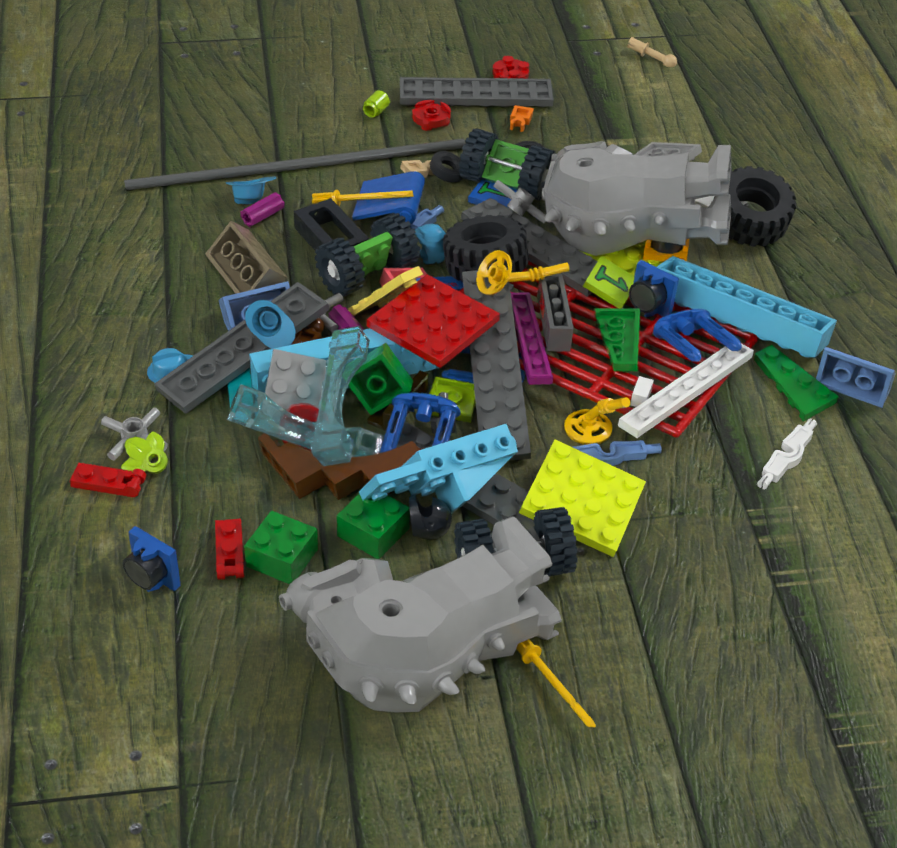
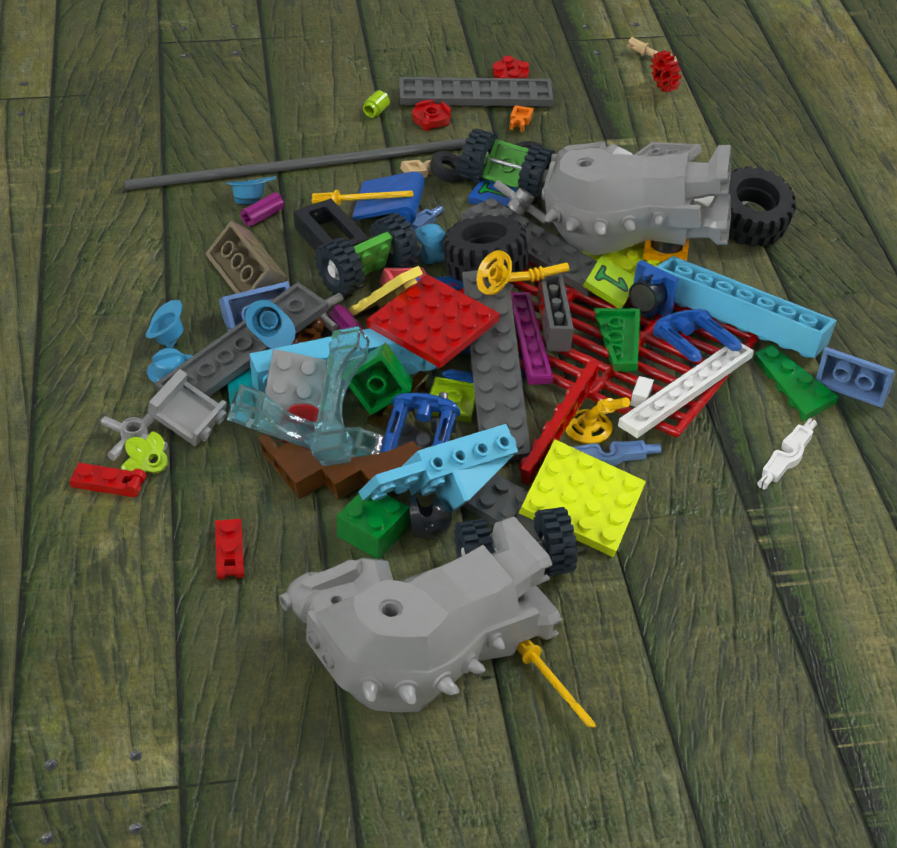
(151, 562): piece -> none
(166, 324): none -> dark azure piece
(186, 409): none -> light grey panel
(281, 547): green brick -> none
(562, 417): none -> red plate
(665, 71): none -> red gear

